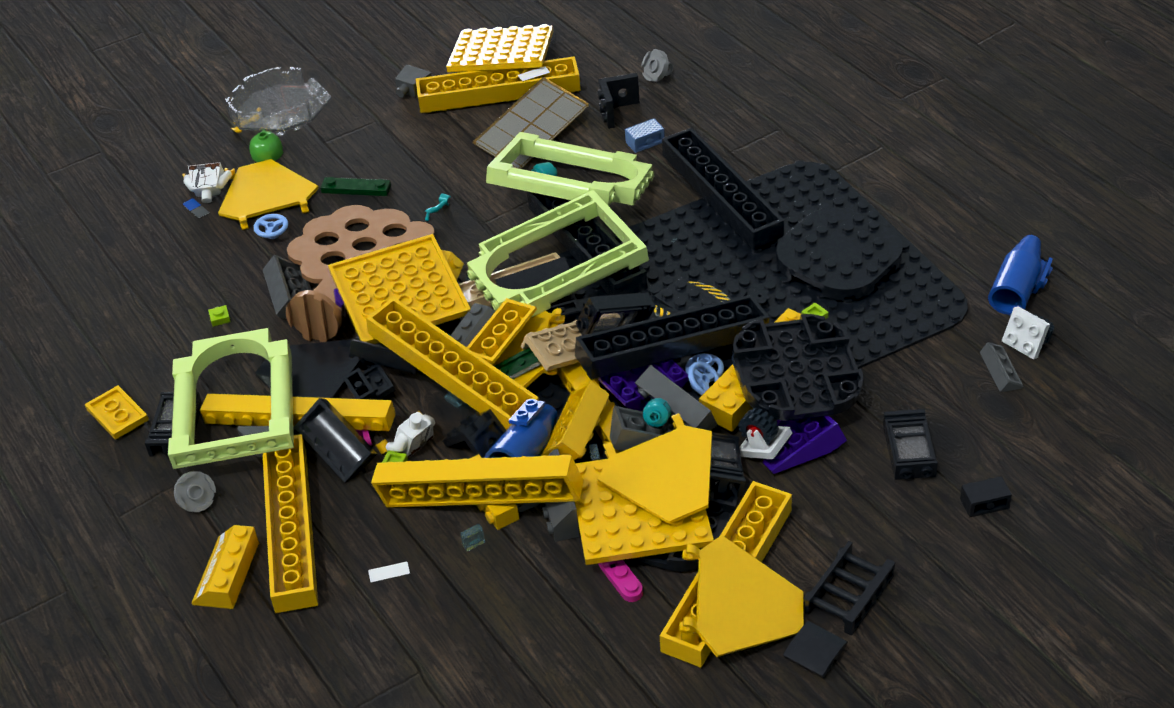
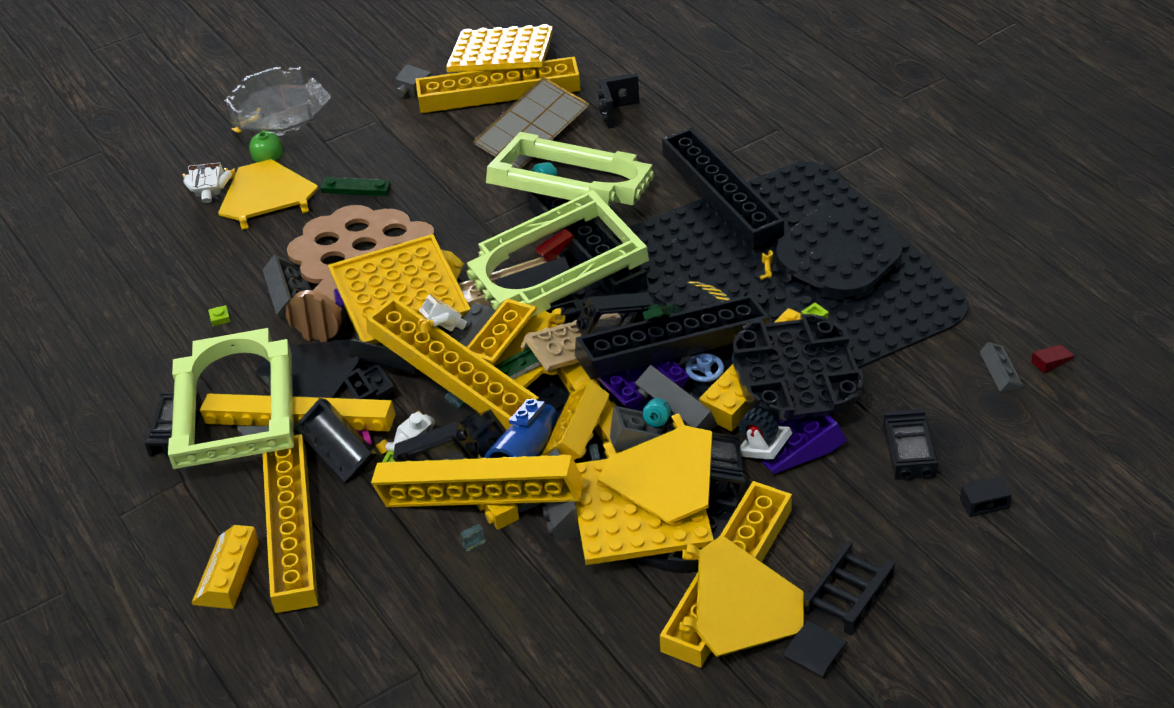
(116, 412): yellow plate -> none
(194, 491): light grey tile -> none
(196, 208): sticker -> none
(271, 228): light blue piece -> none
(388, 571): white sticker -> none
(439, 314): none -> white torso
(443, 200): teal piece -> none
(443, 443): none -> black door
(534, 73): white sticker -> none
(553, 246): none -> dark red slope
(623, 580): dark pink plate -> none
(644, 135): medium blue panel -> none
(656, 65): light grey tile -> none
(656, 311): none -> dark green plate
(701, 381): light blue piece -> none
(767, 260): none -> yellow piece
(1018, 276): blue piece -> none
(1027, 332): white plate -> none
(1051, 357): none -> dark red slope

